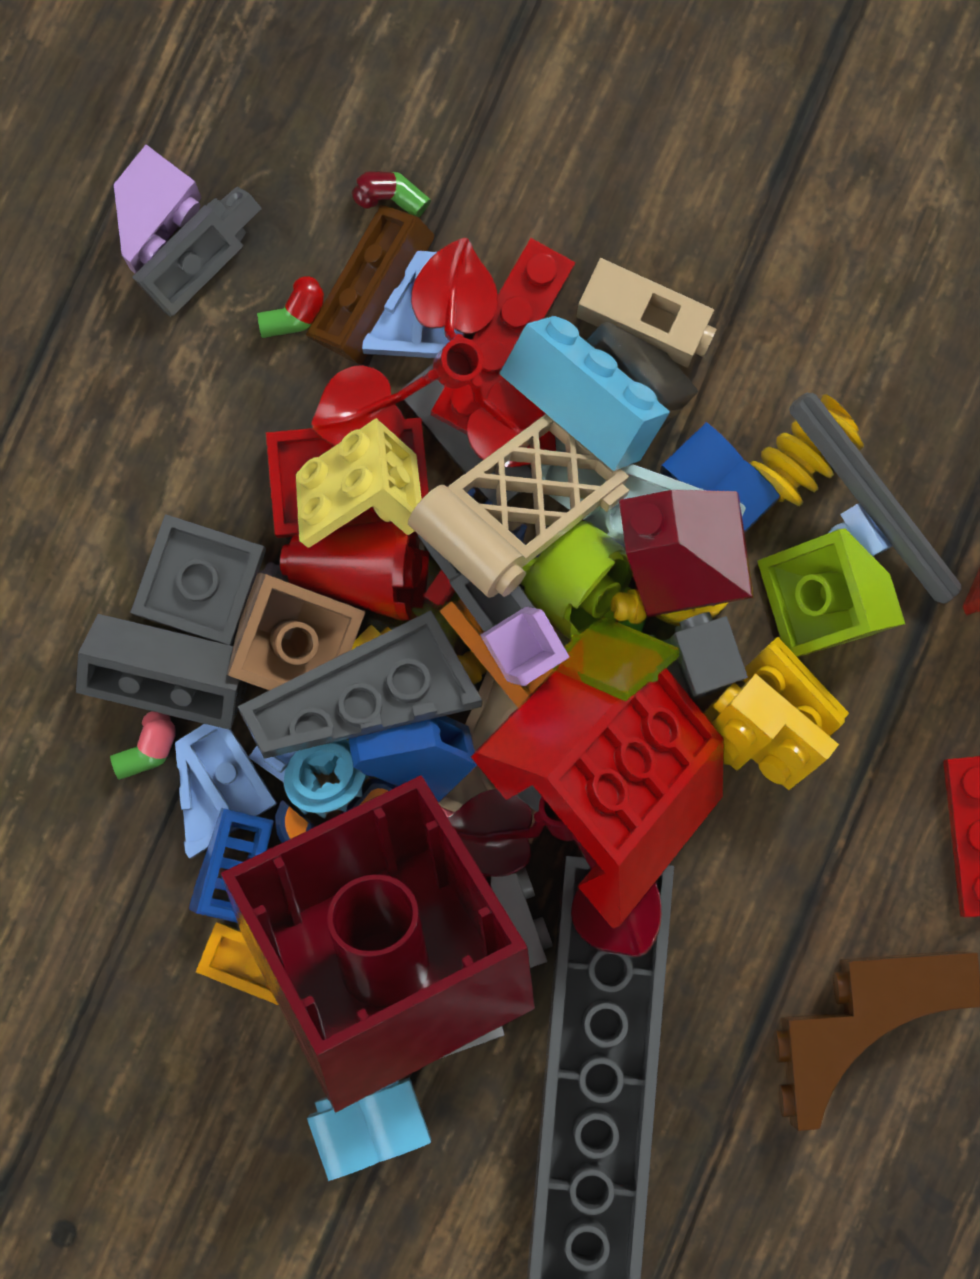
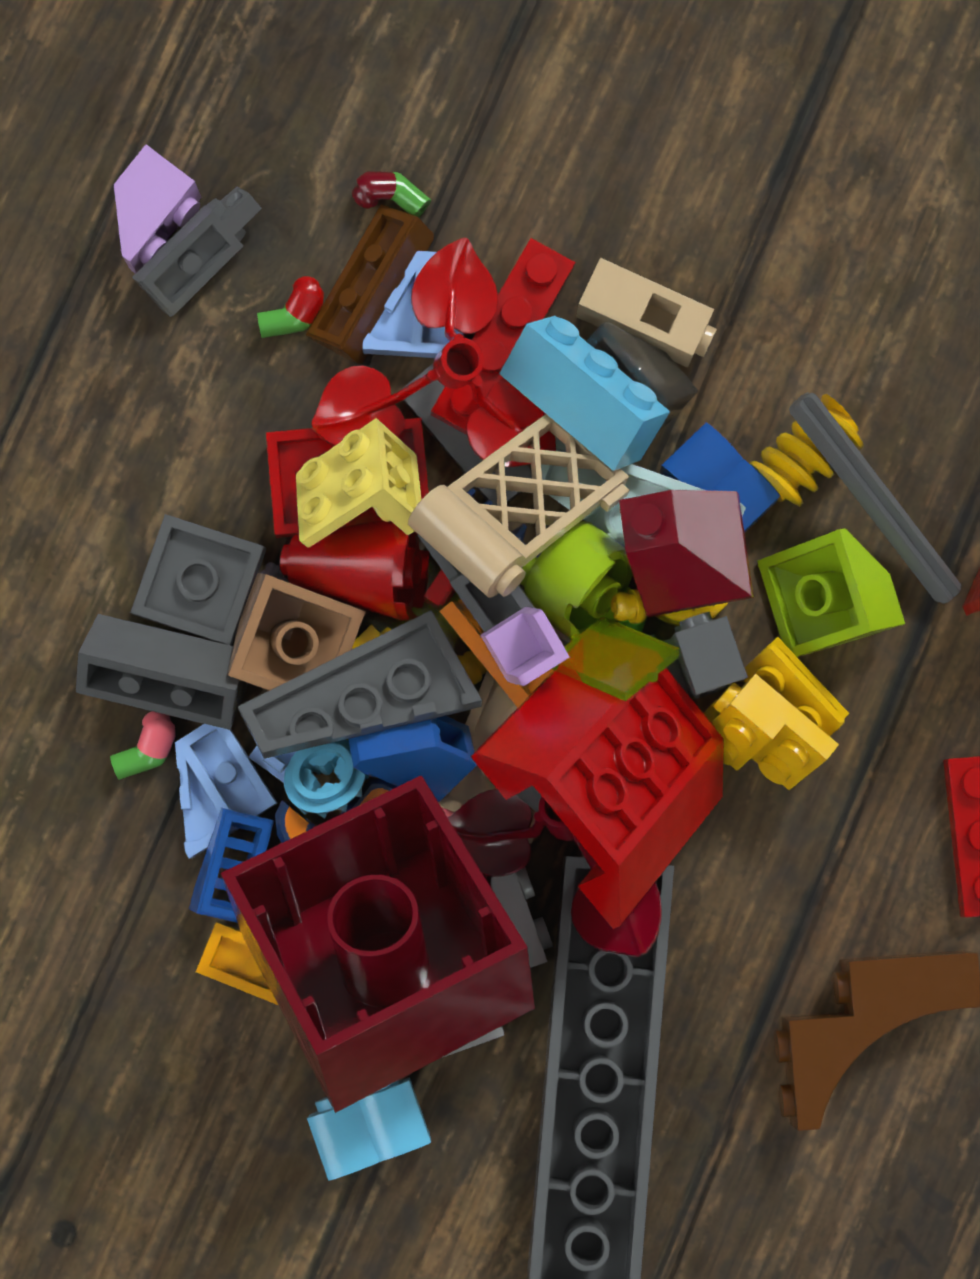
(863, 530): light blue tile -> none

